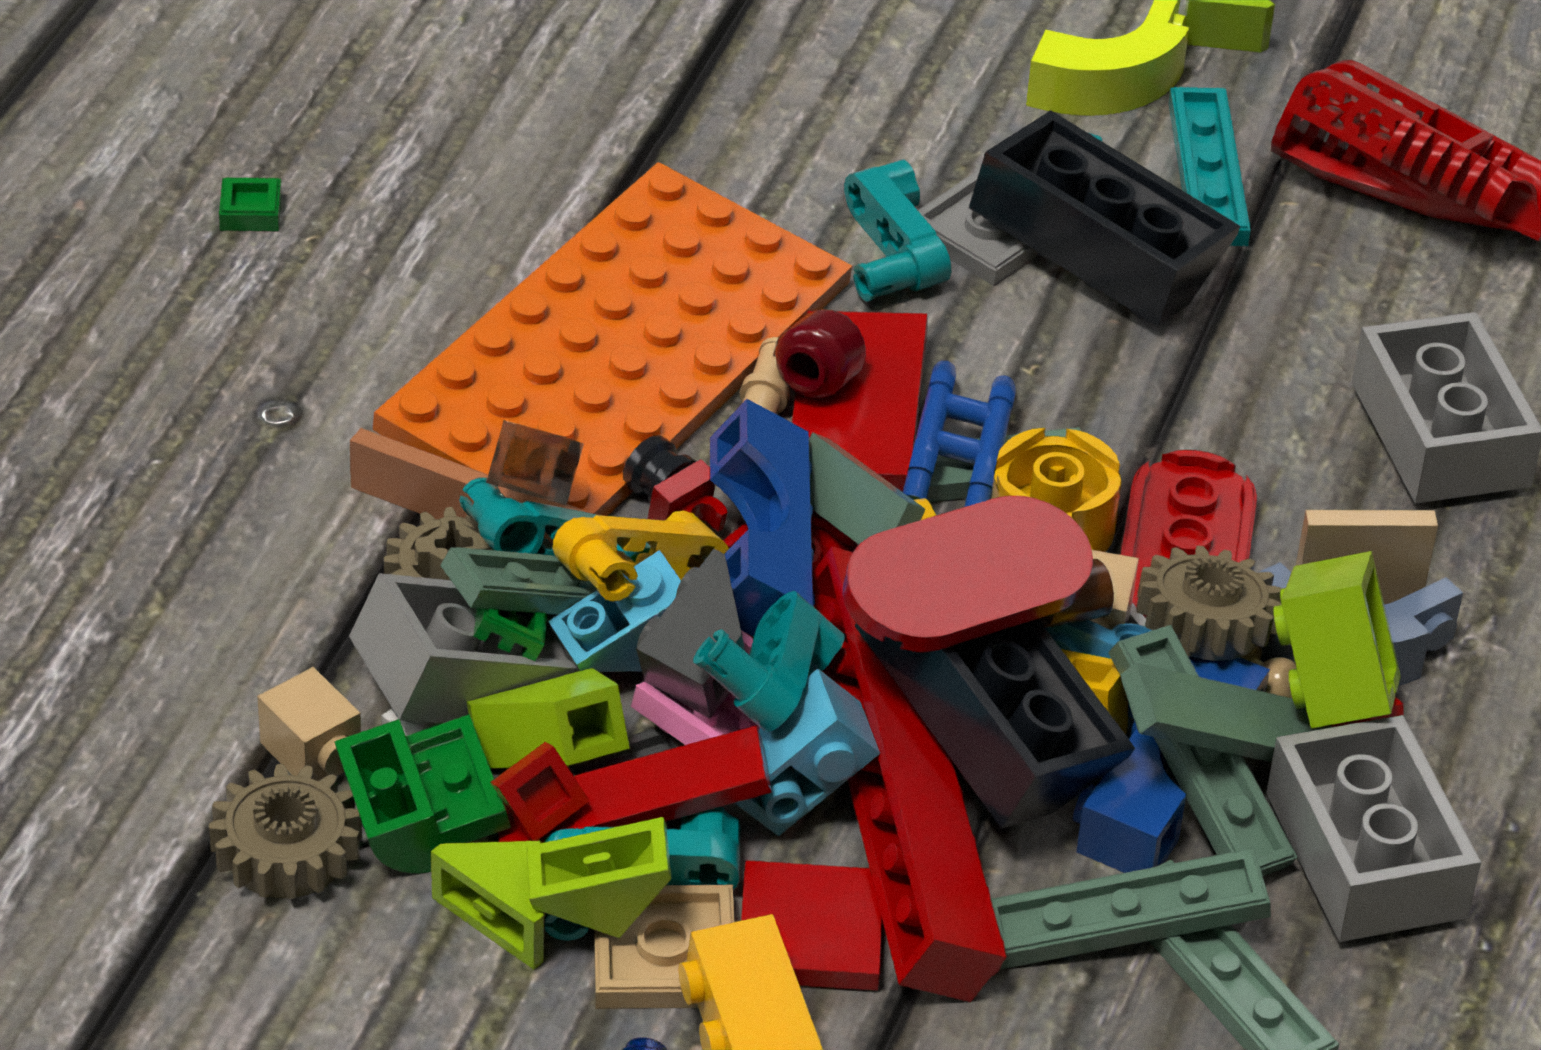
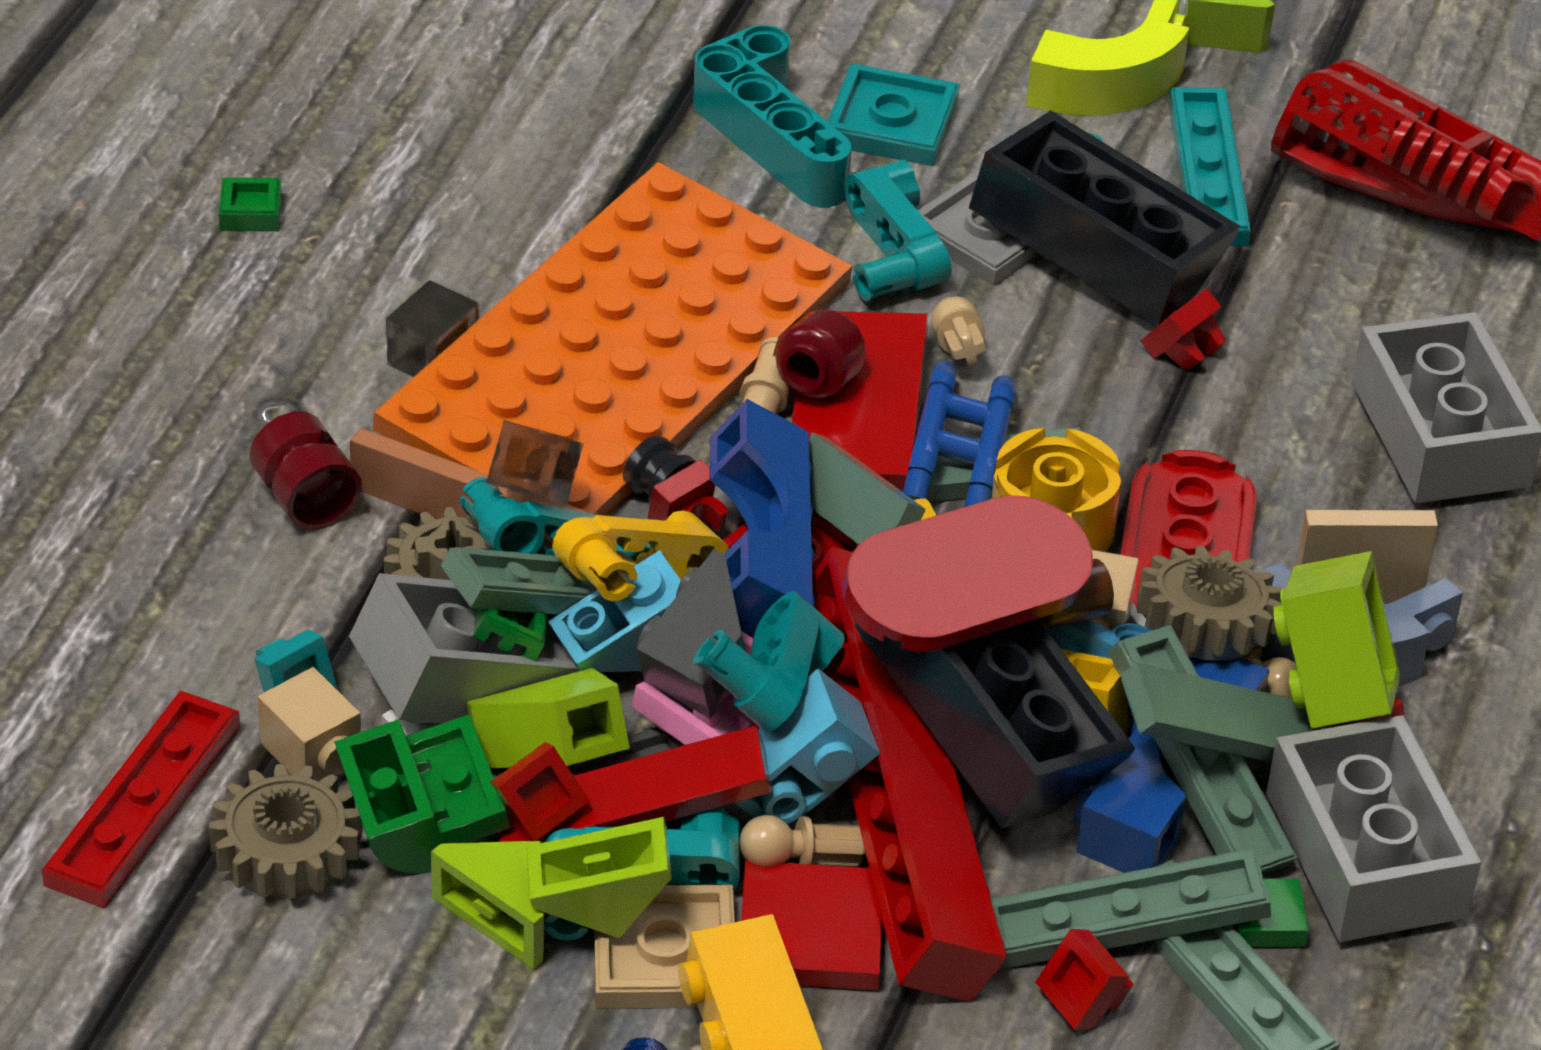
(141, 799): none -> red tile
(286, 659): none -> teal tile
(305, 470): none -> dark red wheel
(427, 326): none -> clear smoke brick
(746, 97): none -> teal beam
(770, 842): none -> tan axle
(894, 113): none -> teal tile
(959, 329): none -> tan axle
(1083, 980): none -> red tile
(1185, 328): none -> red tile
(1288, 917): none -> green tile

